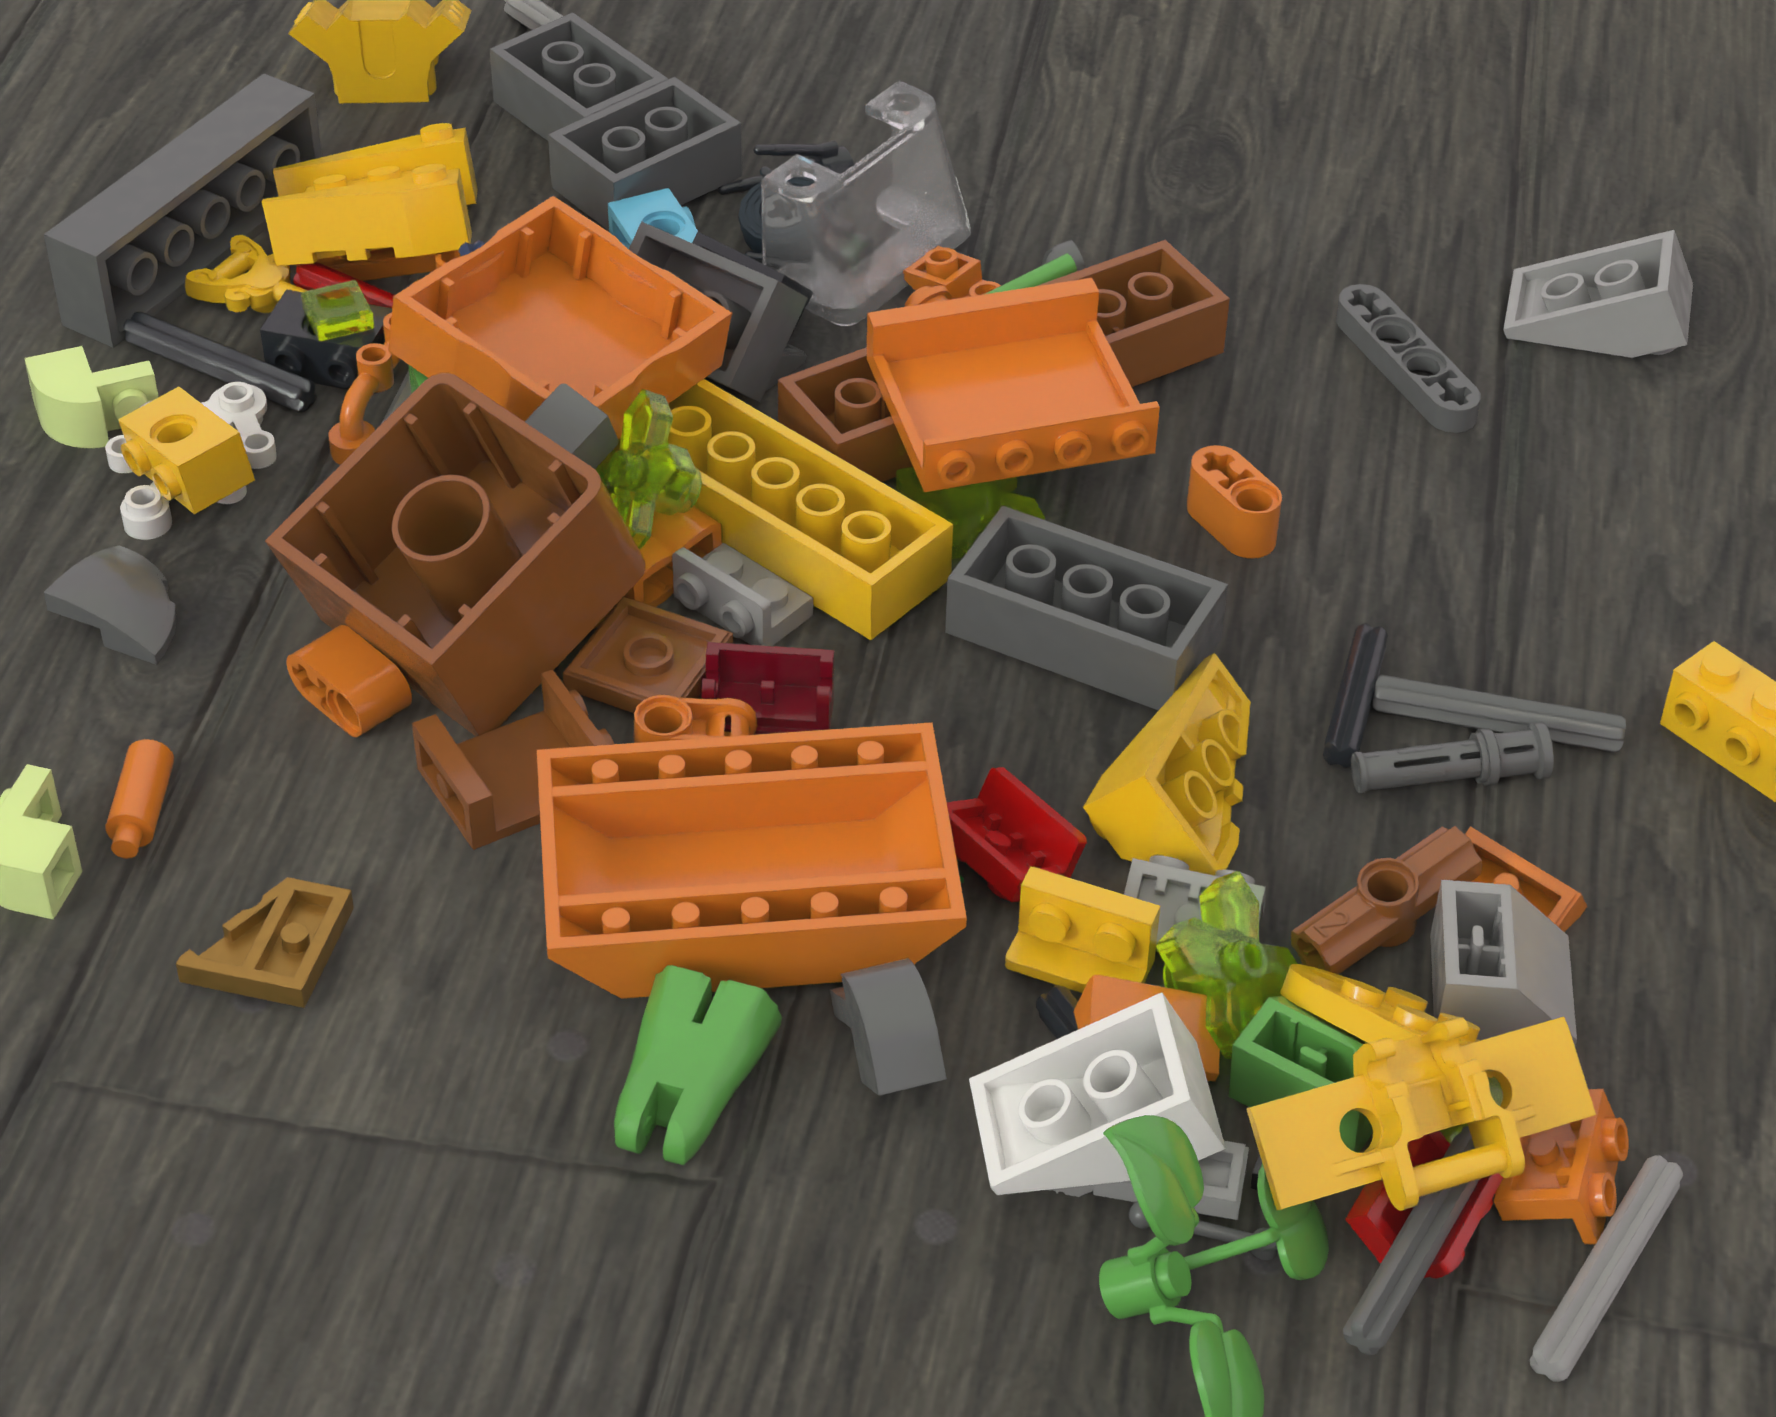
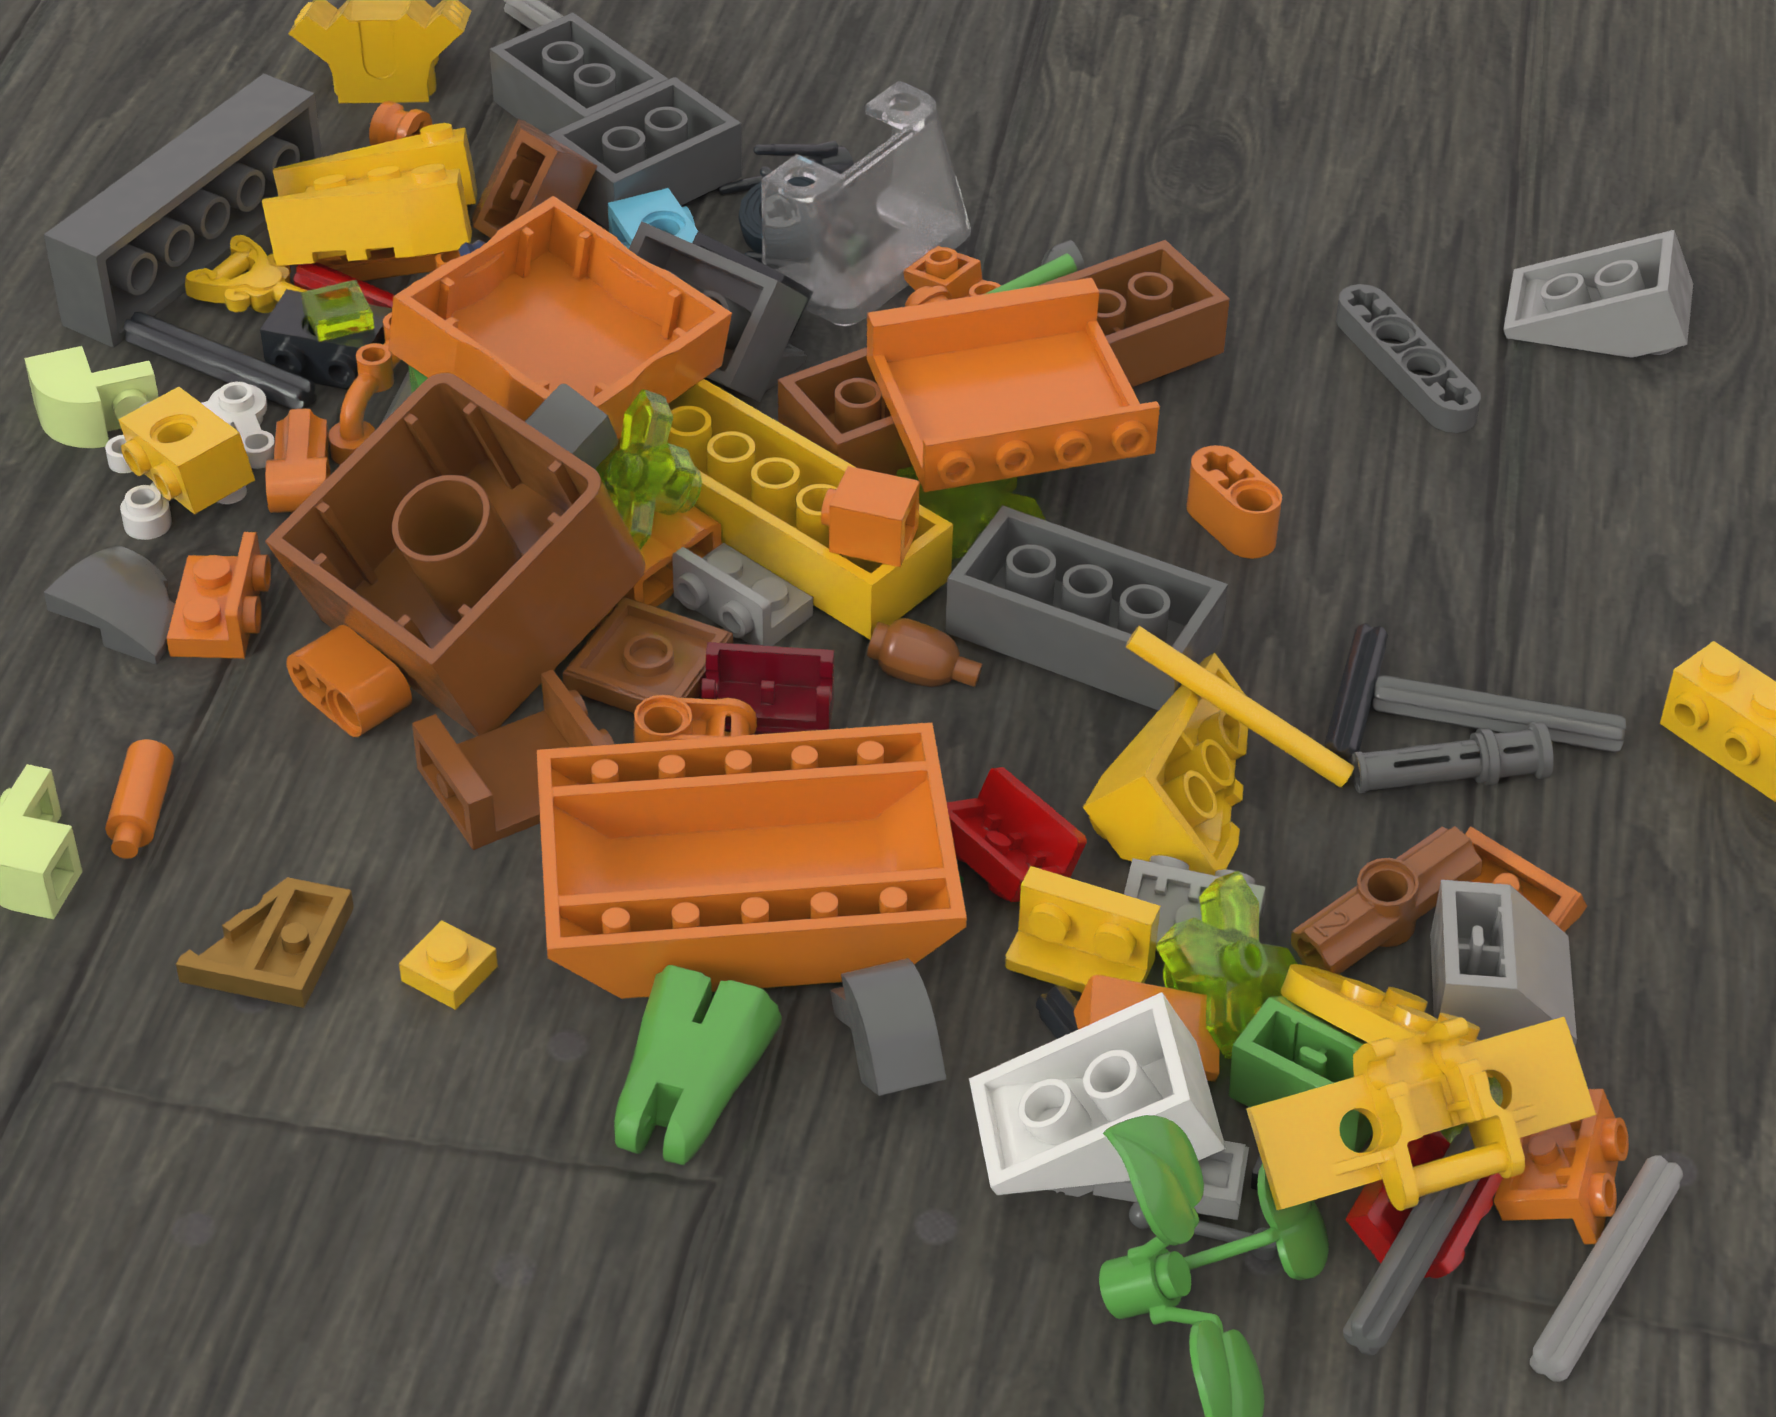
(220, 603): none -> orange bracket
(298, 460): none -> orange piece
(393, 123): none -> orange wheel
(448, 964): none -> yellow plate
(528, 174): none -> dark orange slope
(872, 516): none -> orange brick
(920, 654): none -> dark orange plant
(1239, 706): none -> yellow bar

